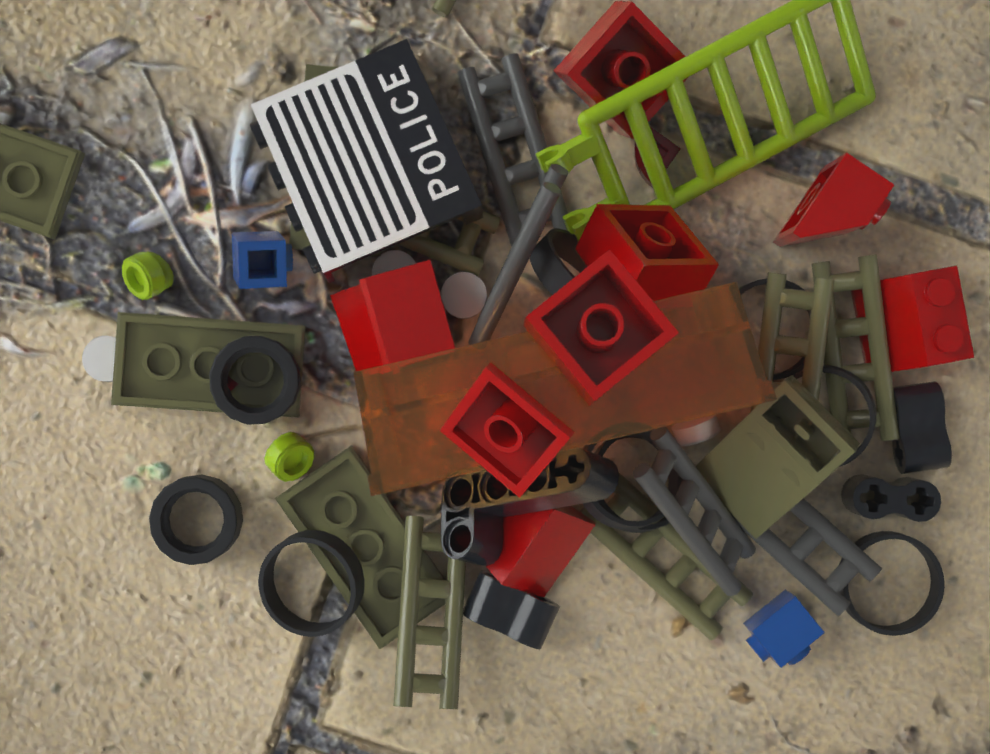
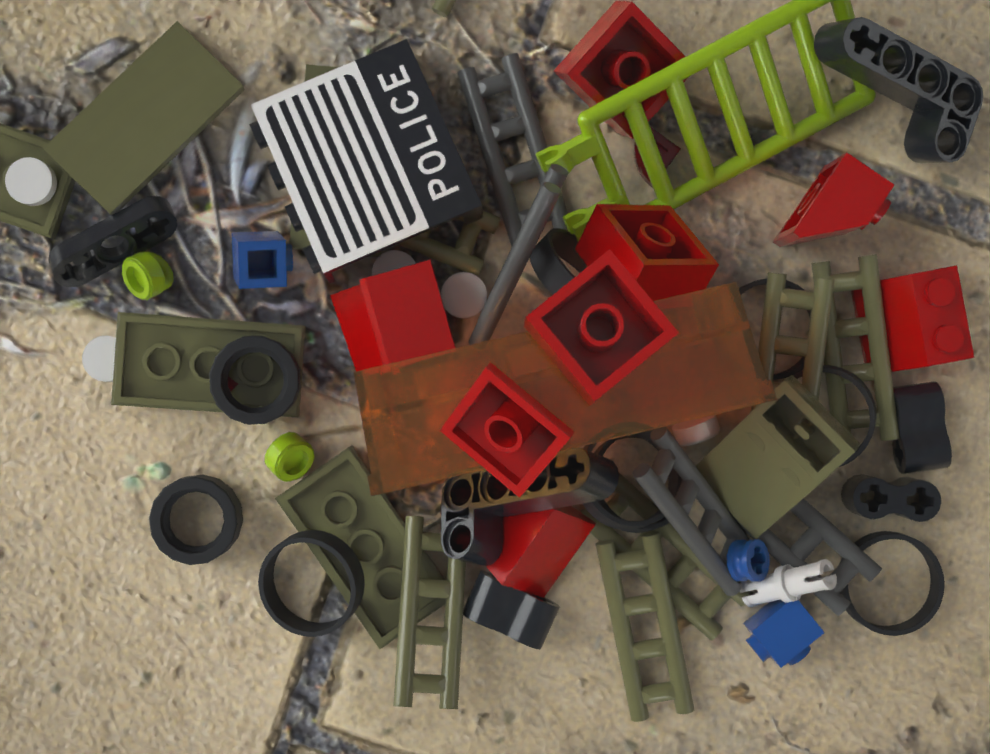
(31, 181): none -> white tile
(119, 224): none -> black beam
(144, 118): none -> olive tile
(658, 601): none -> olive bar
(748, 560): none -> blue bush
(789, 583): none -> white pin
(939, 94): none -> black beam

